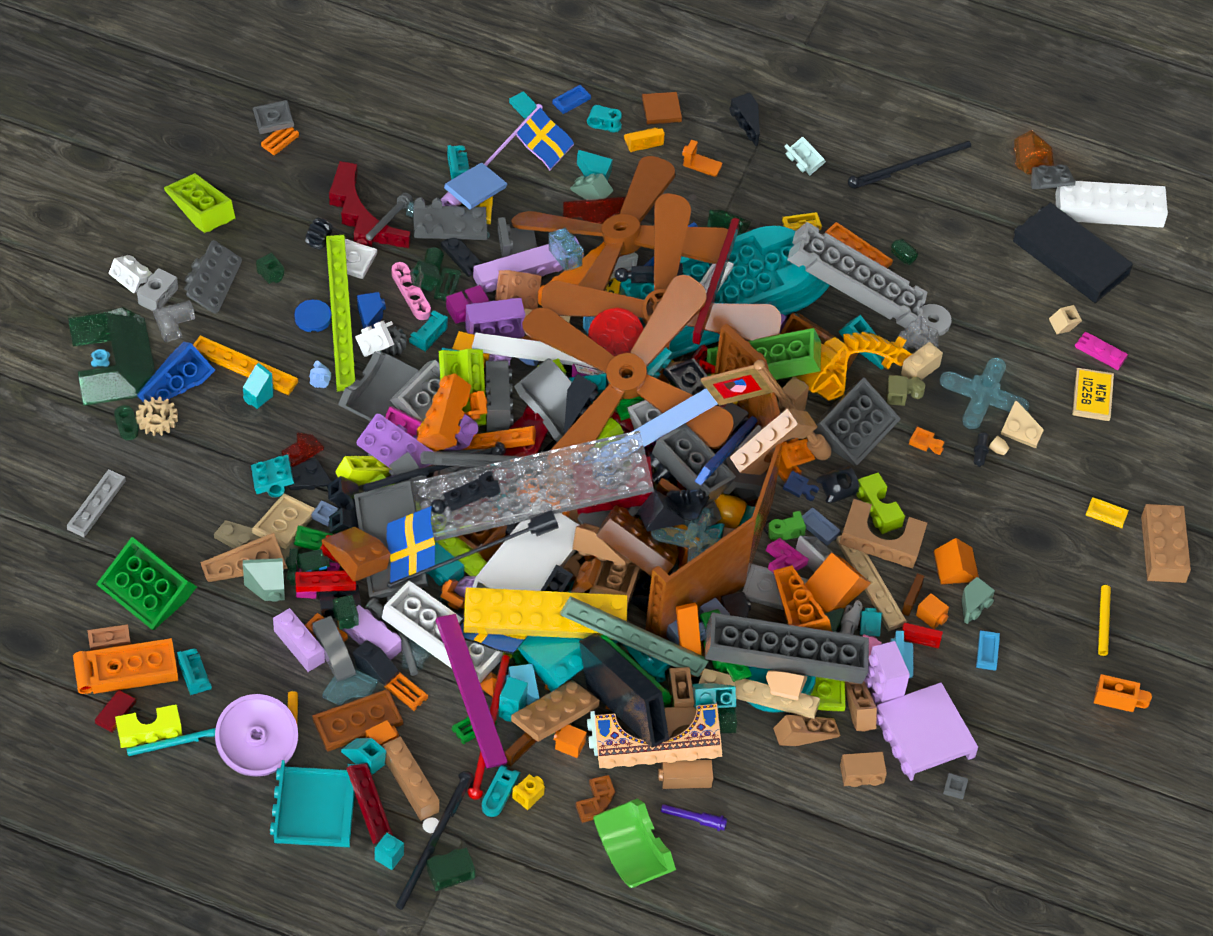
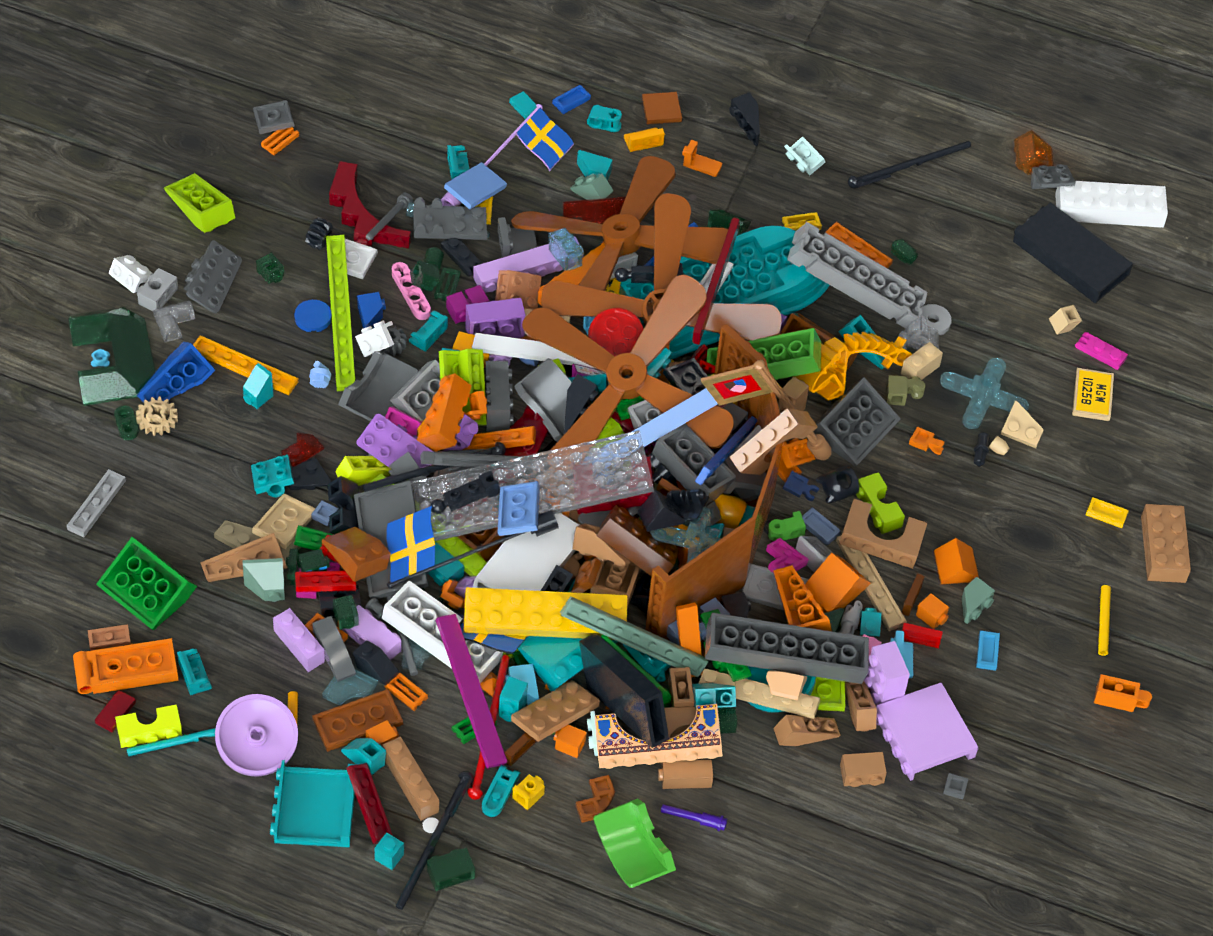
(518, 508): none -> medium blue tile

